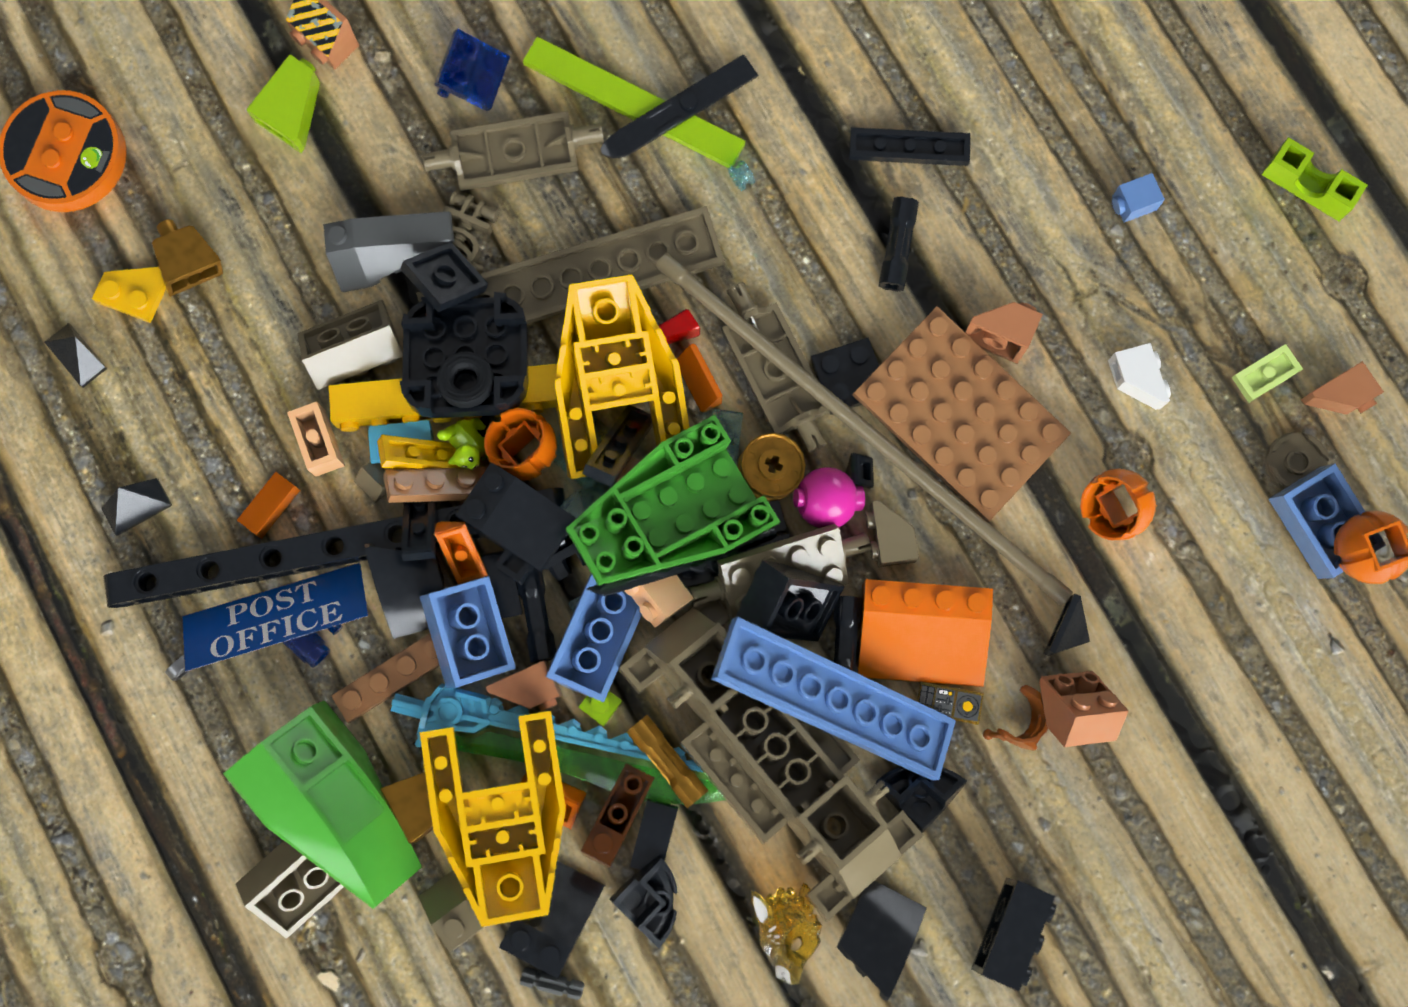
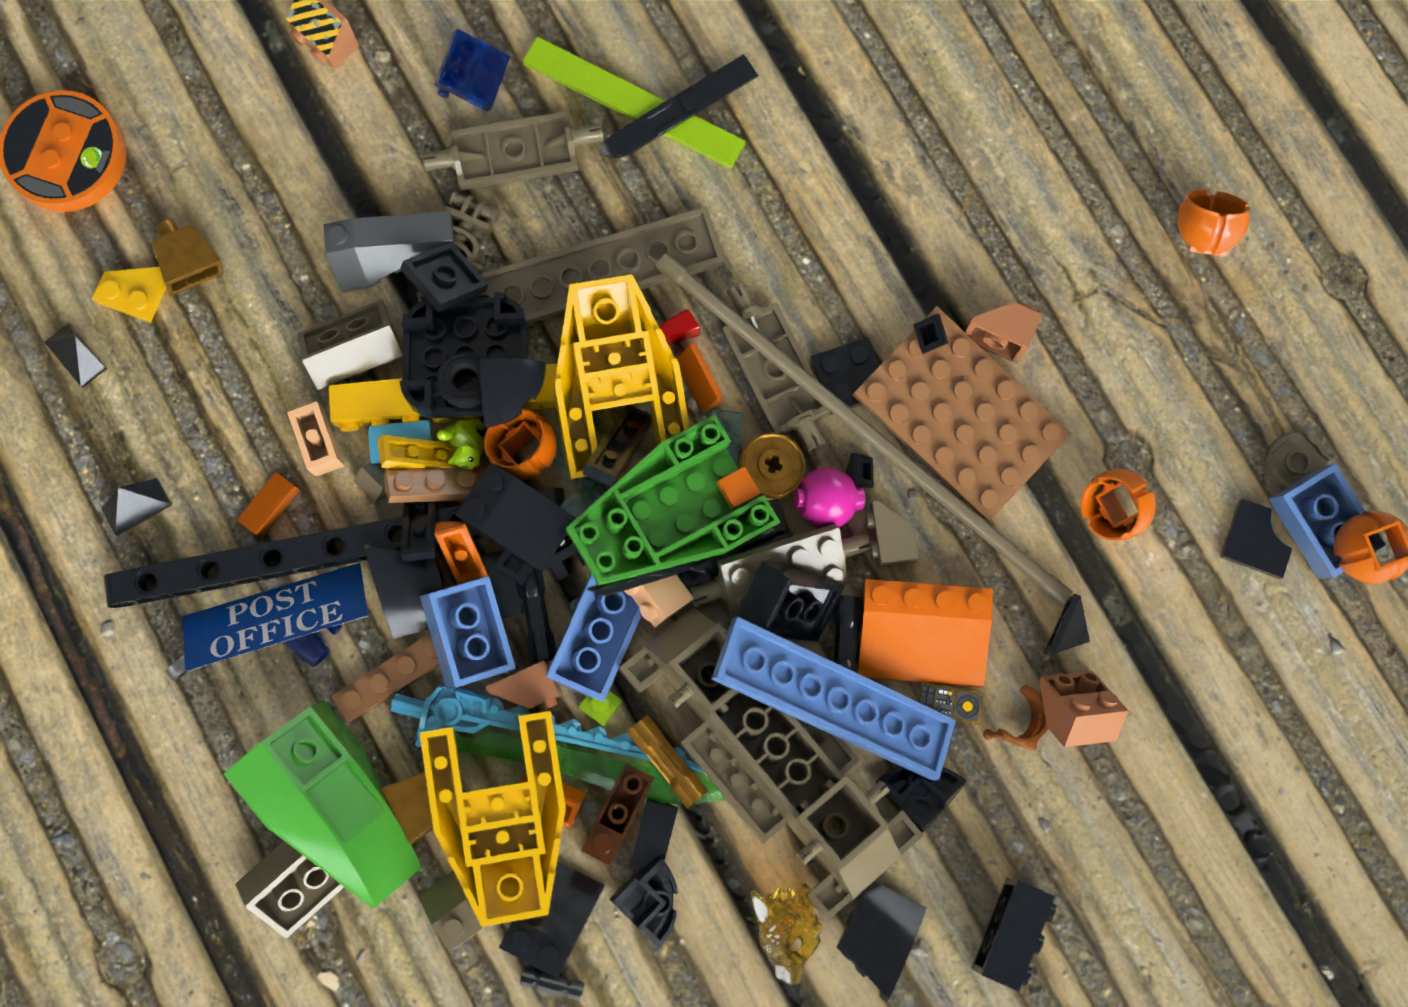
(288, 102): lime slope -> none
(508, 386): none -> black brick
(738, 488): none -> orange tile
(742, 175): clear light blue bush -> none
(895, 263): black axle -> none
(909, 146): black plate -> none
(930, 333): none -> black slope
(1137, 198): medium blue brick -> none
(1139, 375): white slope -> none
(1212, 222): none -> orange piece
(1253, 541): none -> black tile
(1267, 373): yellowish green plate -> none
(1329, 193): lime arch -> none
(1346, 392): nougat slope -> none

